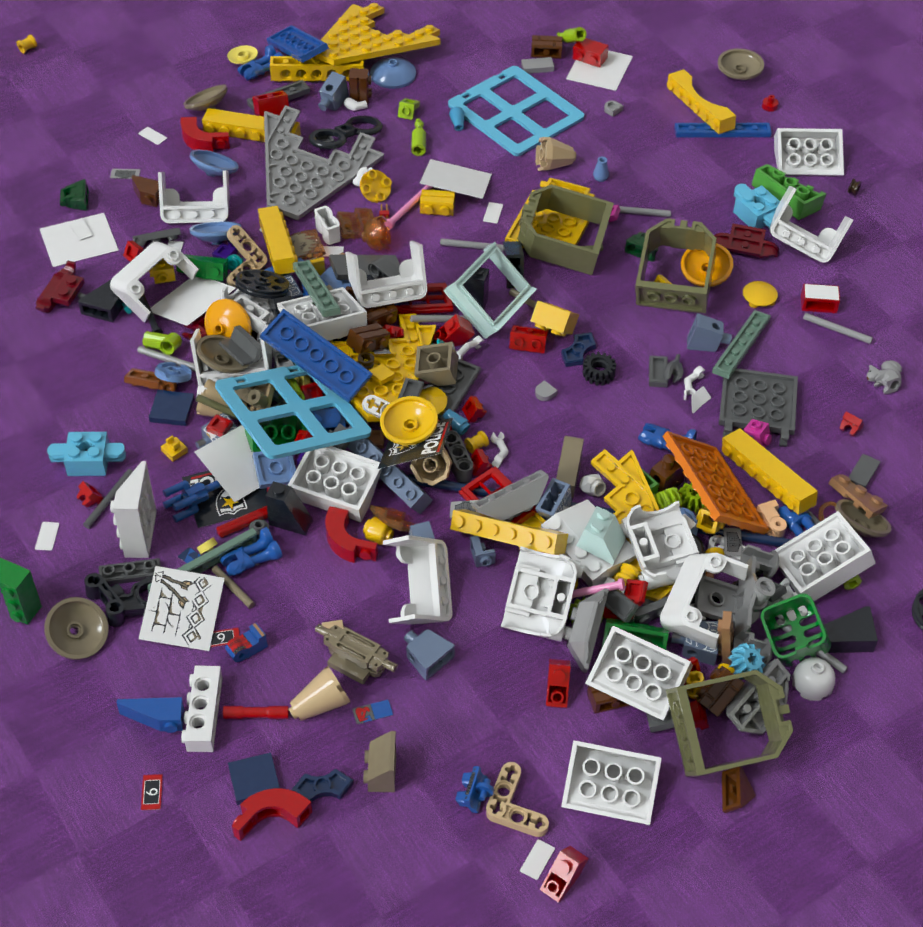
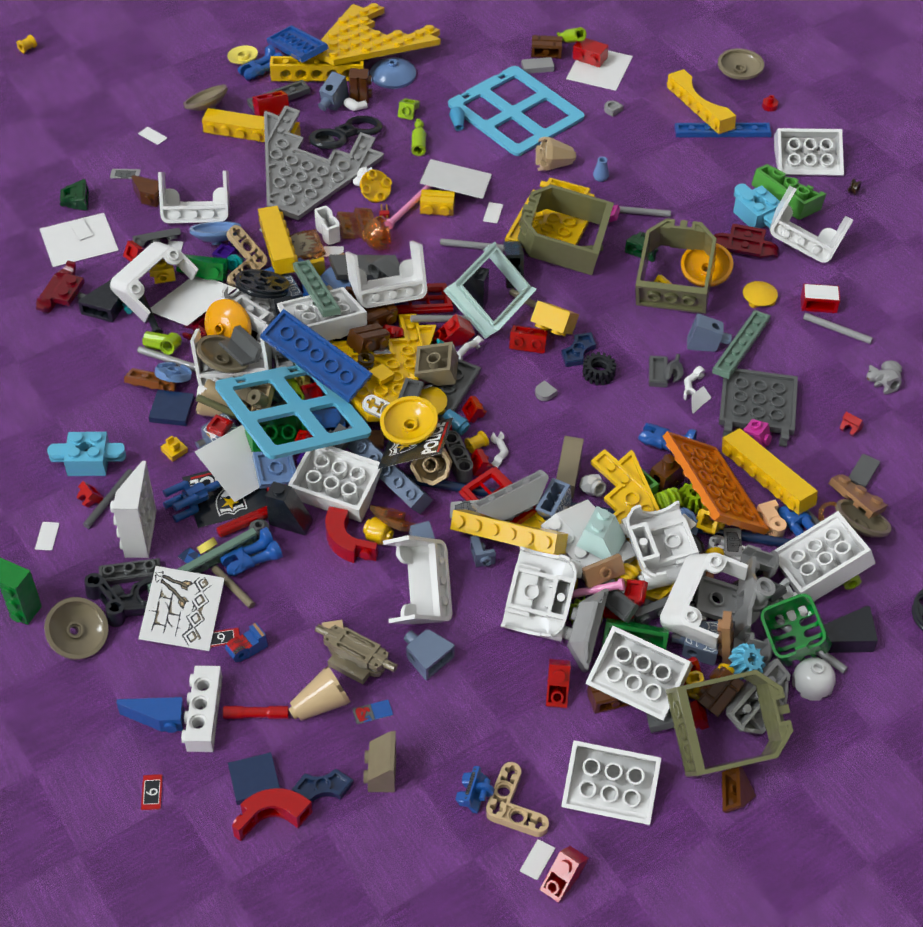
(201, 140): red arch -> none
(213, 162): medium blue dish -> none
(603, 570): none -> medium nougat plate

